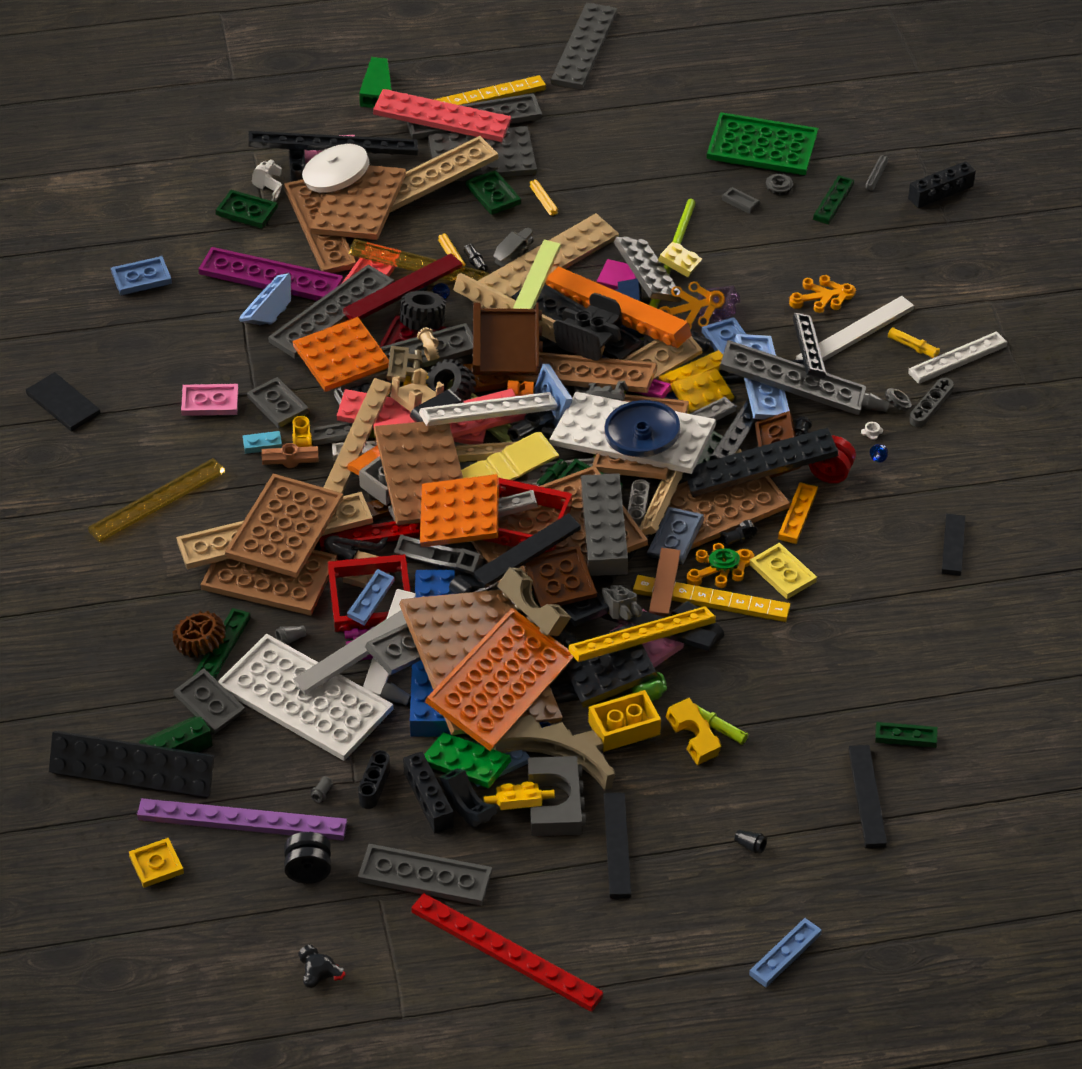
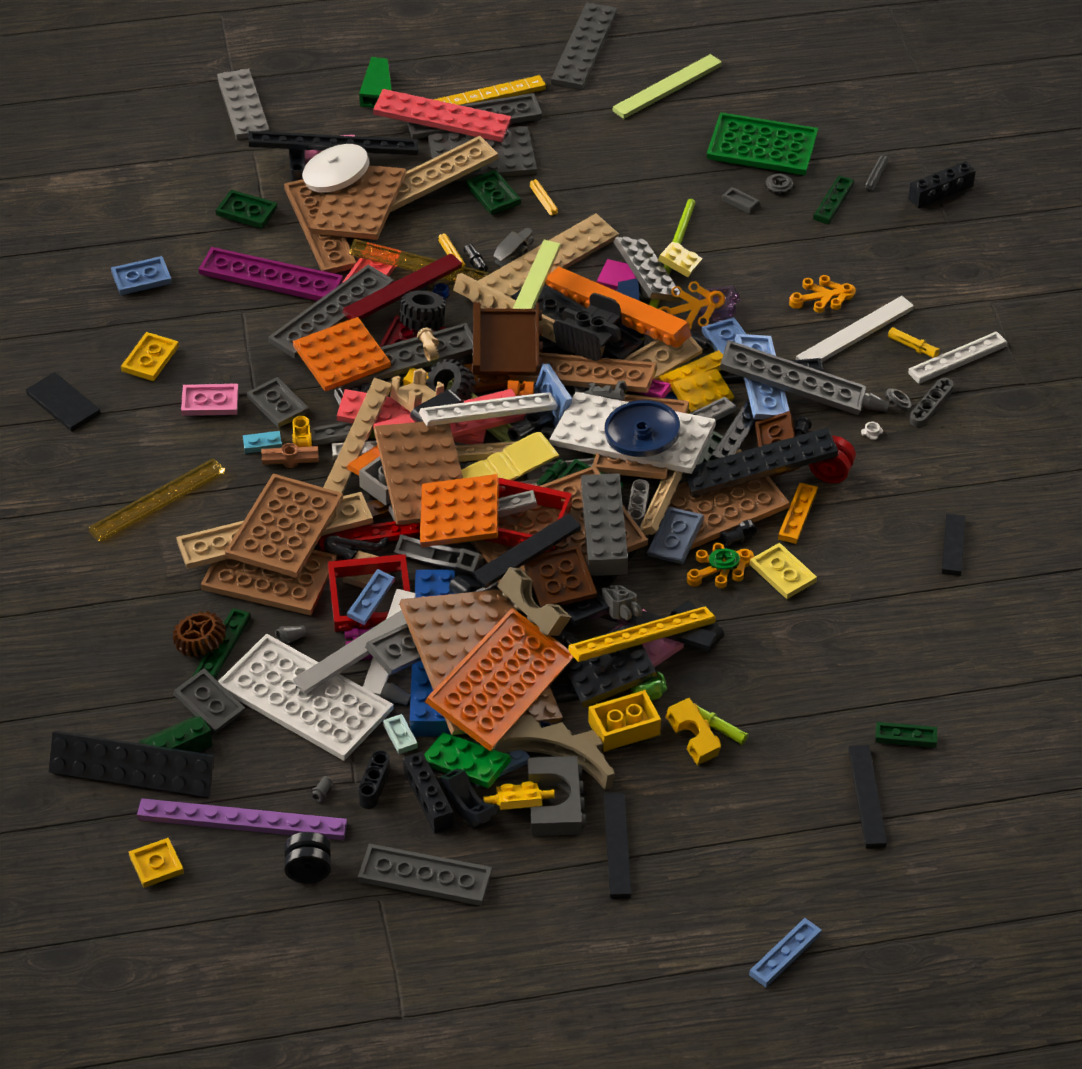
(149, 356): none -> yellow plate
(242, 102): none -> light grey plate
(262, 177): white piece -> none
(269, 302): light blue wedge -> none
(318, 966): black animal -> none
(398, 363): dark tan plate -> none
(400, 734): none -> light aqua plate
(507, 952): red plate -> none
(664, 582): nougat tile -> none
(667, 86): none -> yellowish green tile
(719, 599): yellow tile -> none
(753, 841): black cone -> none
(809, 345): black tile -> none
(881, 449): clear blue plate -> none

